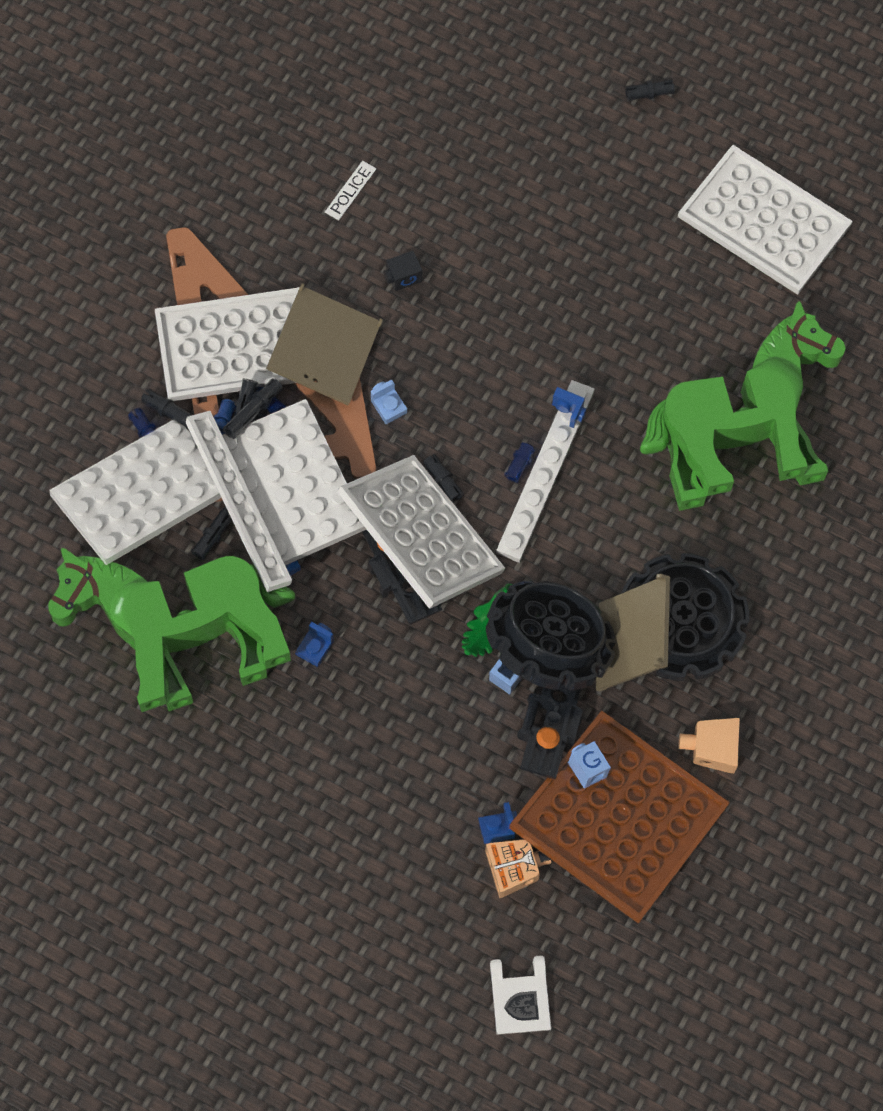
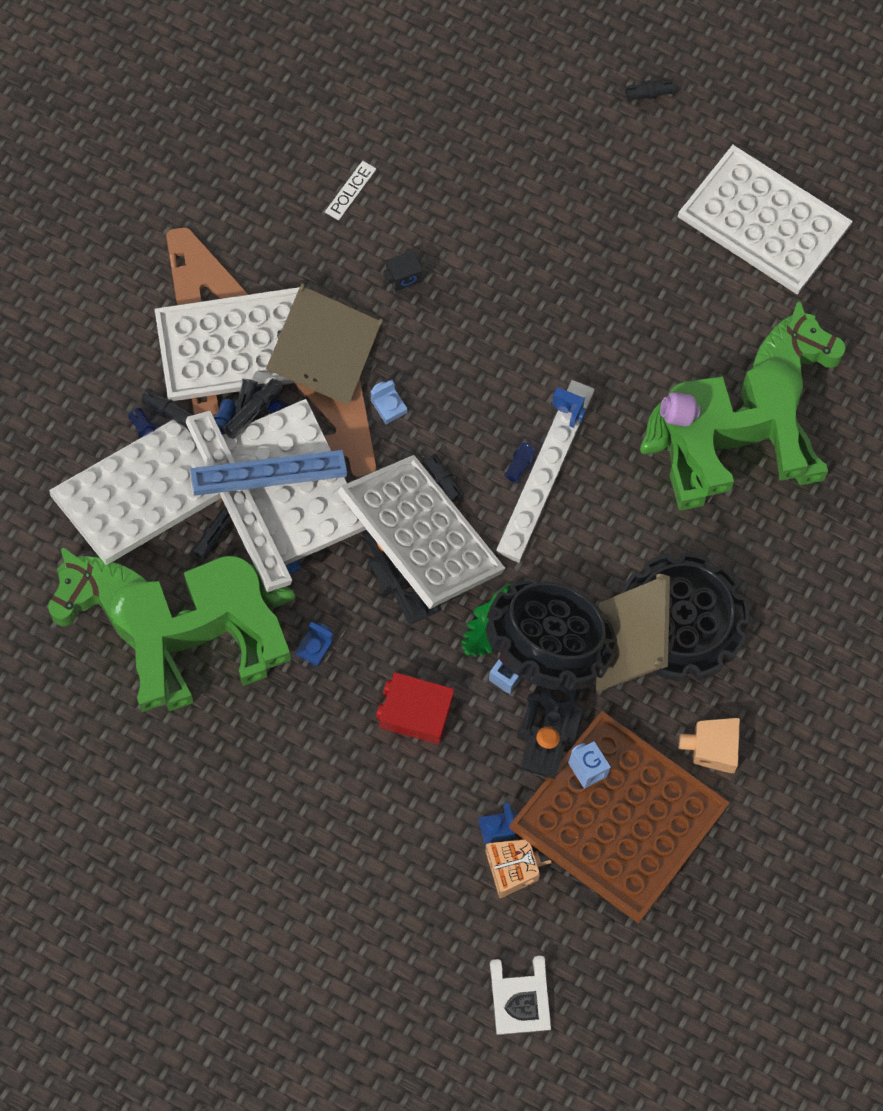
(268, 472): none -> medium blue plate
(415, 708): none -> red brick
(679, 409): none -> lavender head

